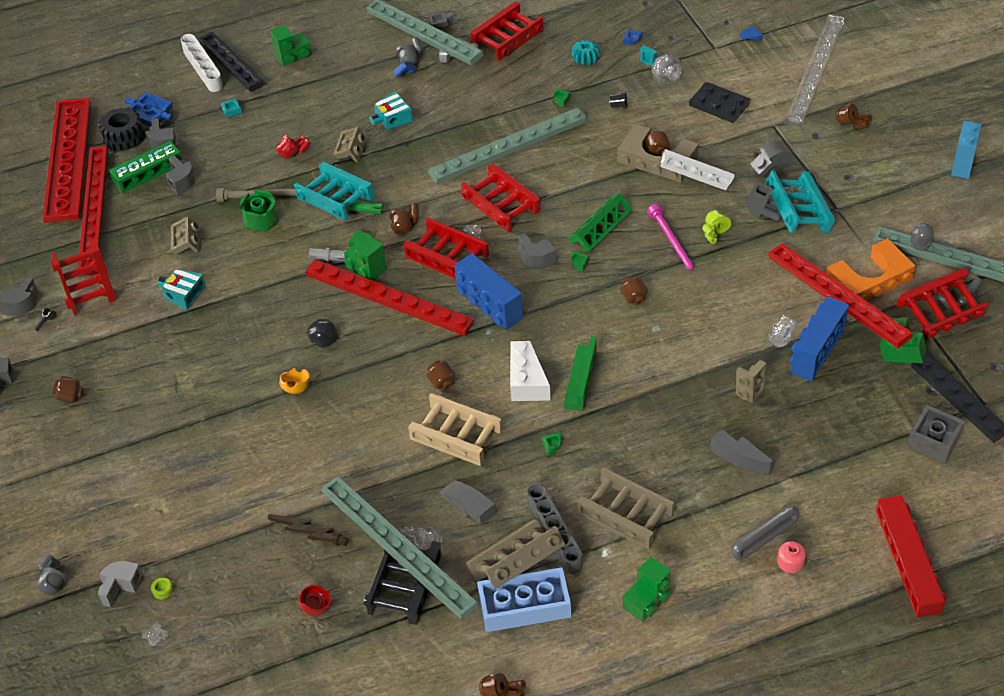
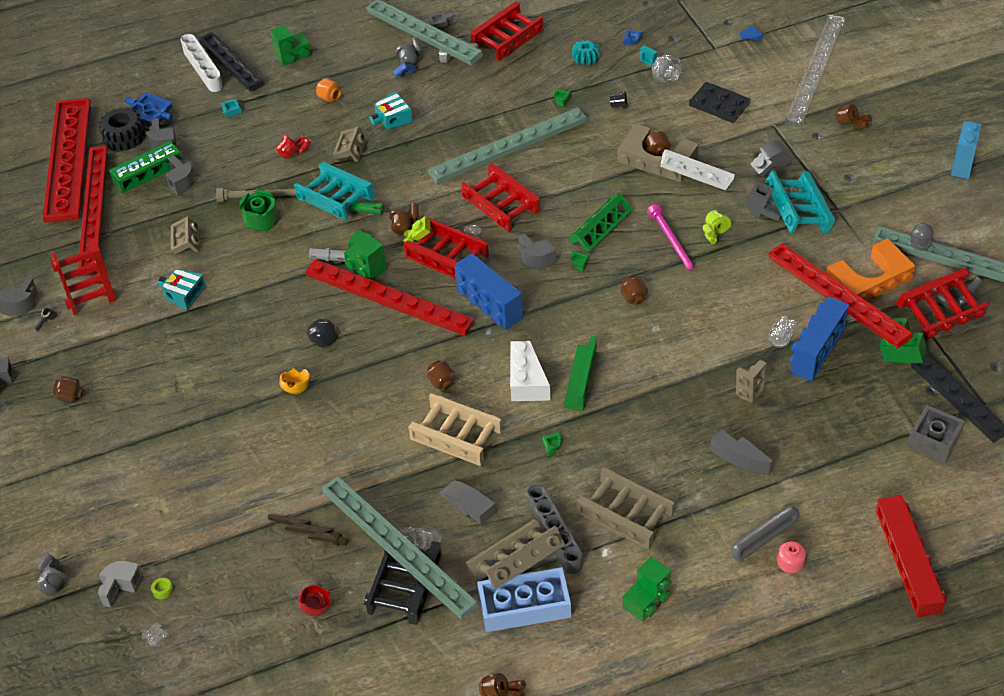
(328, 90): none -> orange head
(418, 231): none -> lime plate

